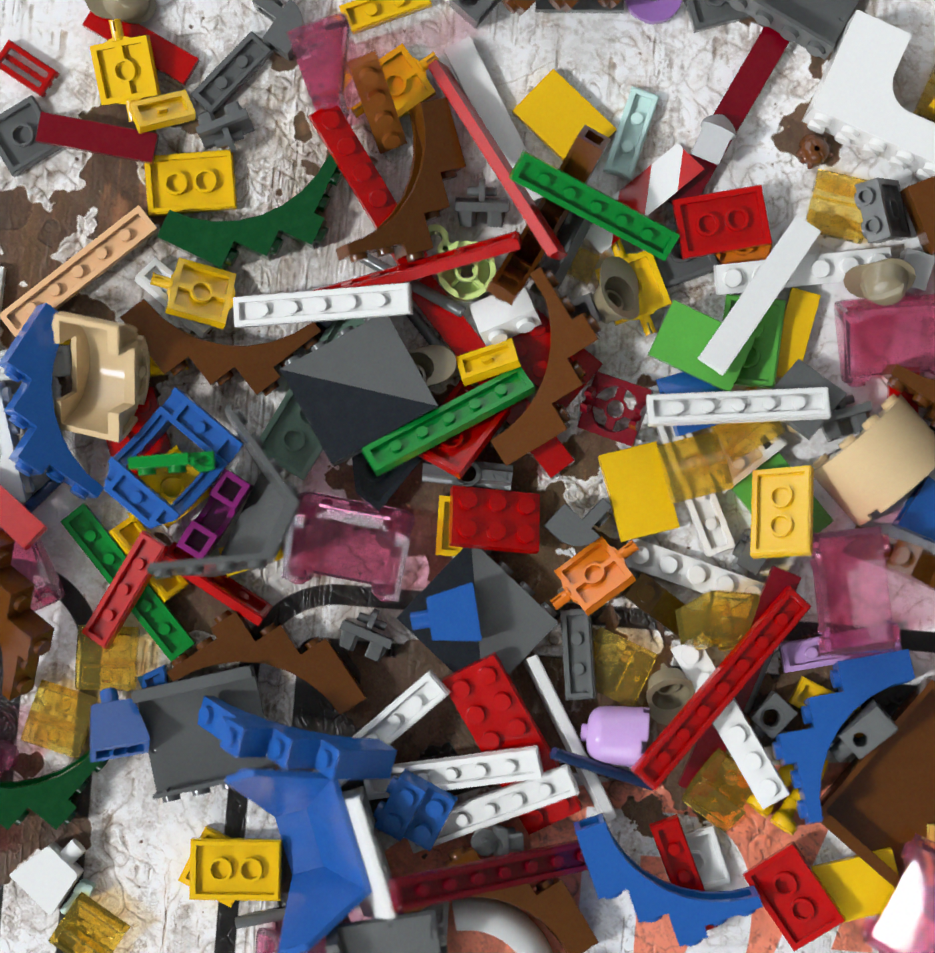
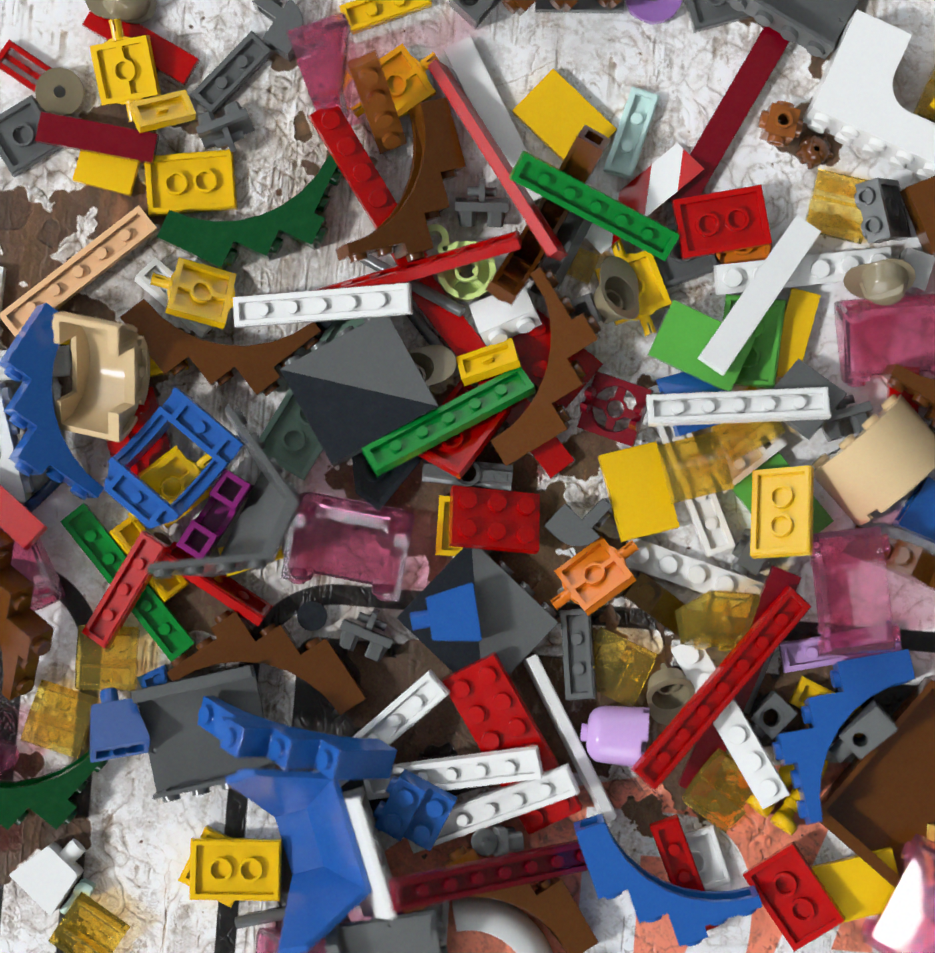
(45, 91): none -> dark tan piece
(106, 172): none -> yellow tile
(175, 462): green hinge -> none
(312, 616): none -> black tile
(597, 767): dark blue bar -> none
(714, 138): tile -> none
(773, 131): none -> dark orange brick

